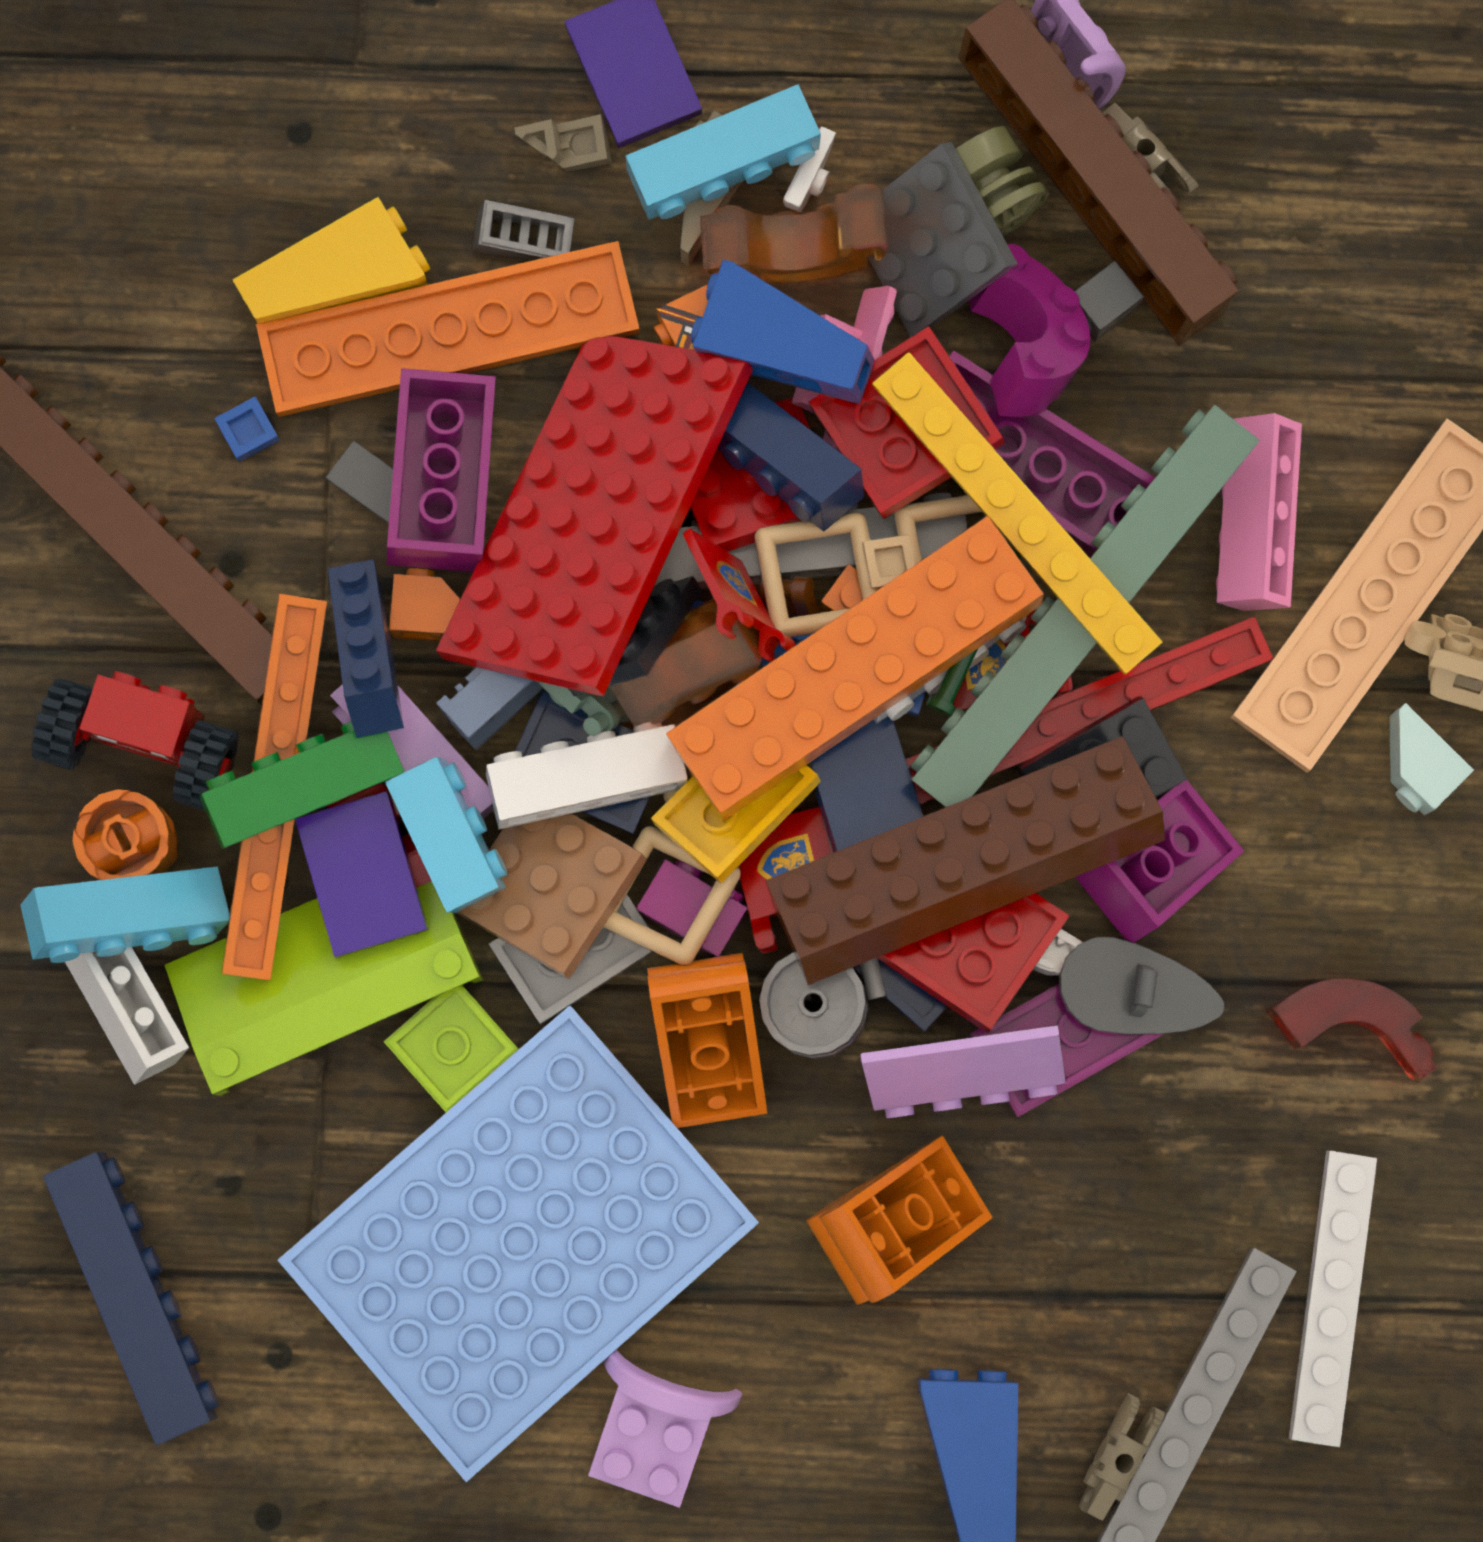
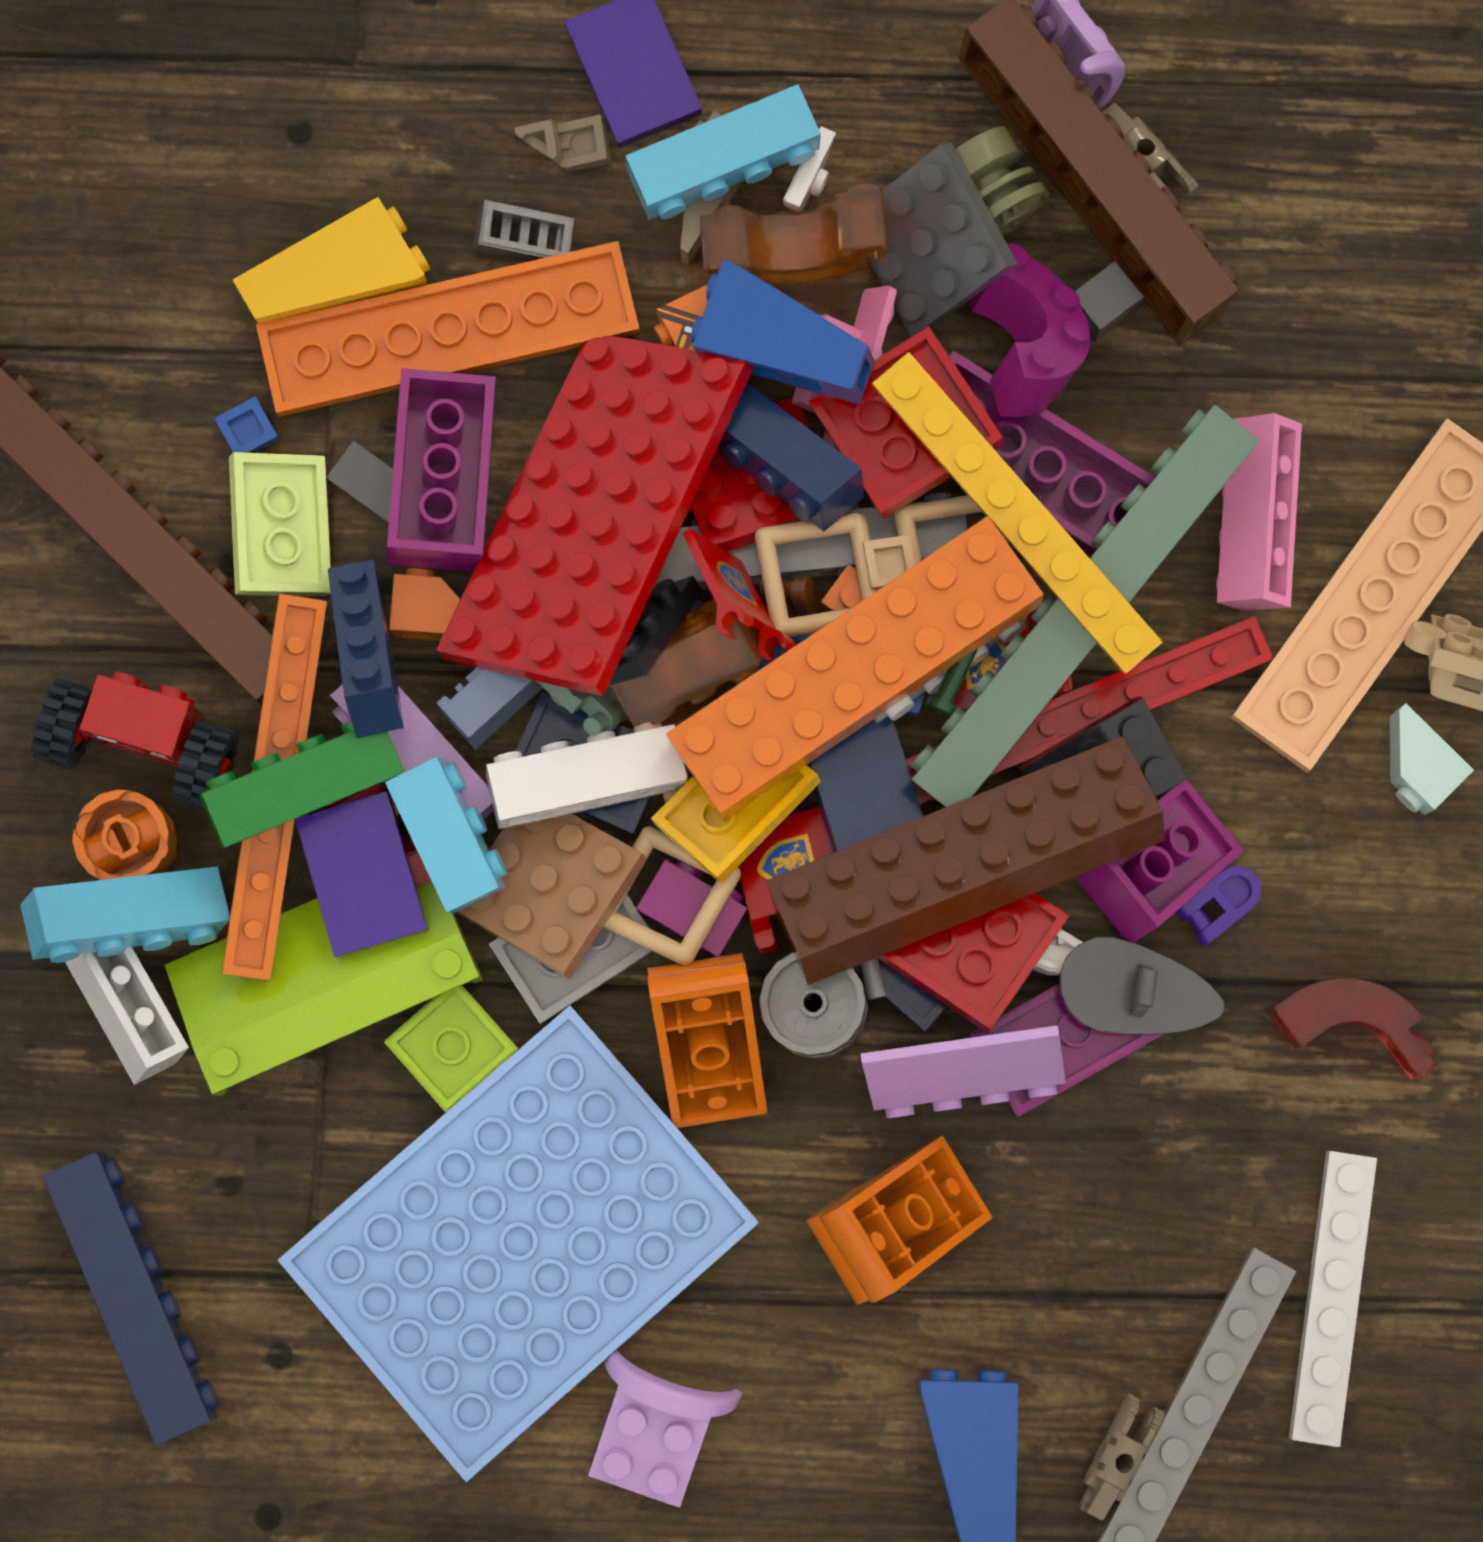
(279, 524): none -> yellowish green plate
(1233, 892): none -> dark purple plate

